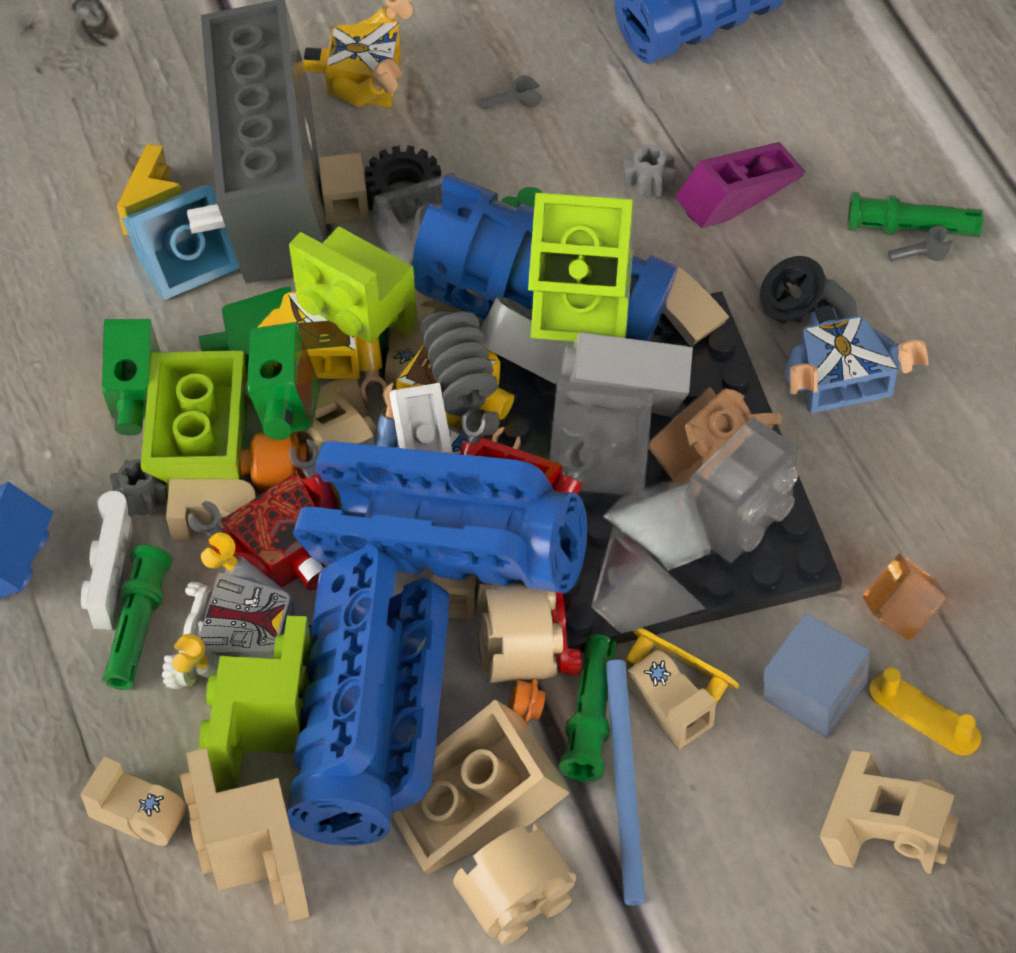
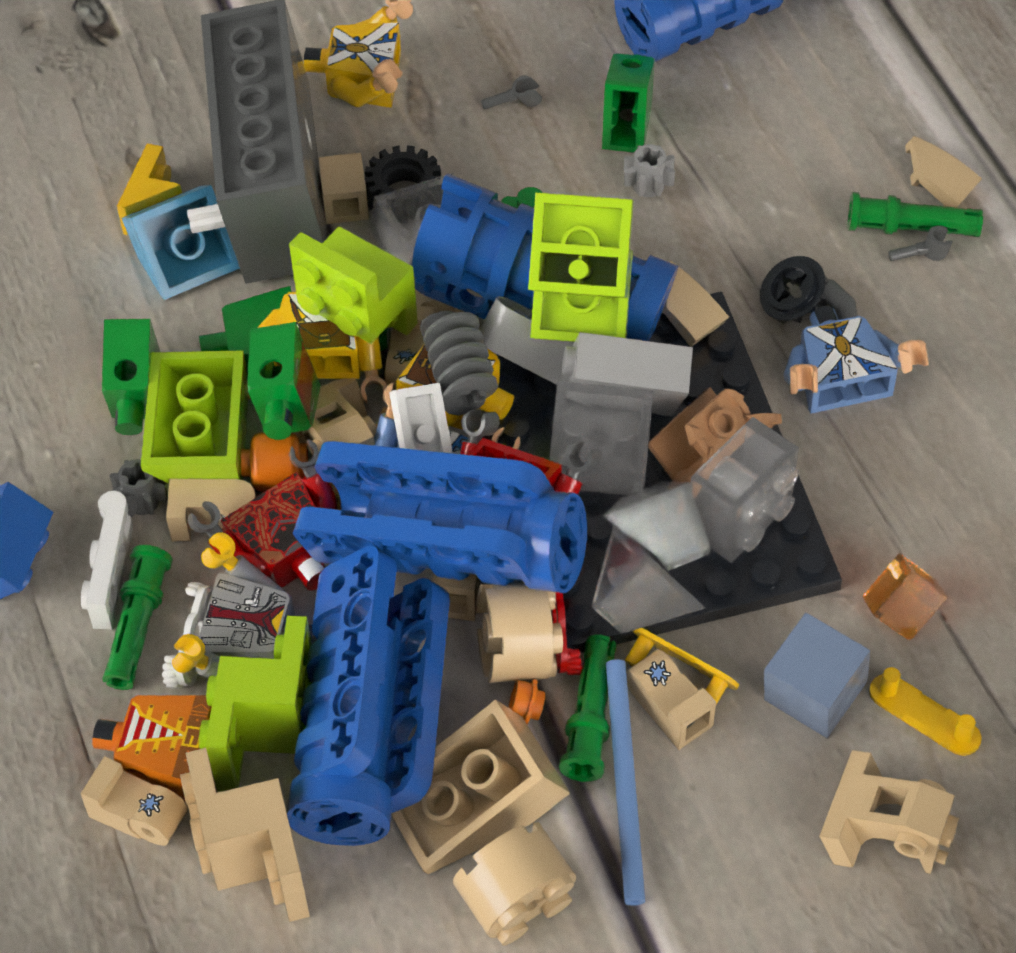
(155, 737): none -> torso
(627, 87): none -> green torso
(735, 182): magenta slope -> none
(940, 172): none -> tan slope

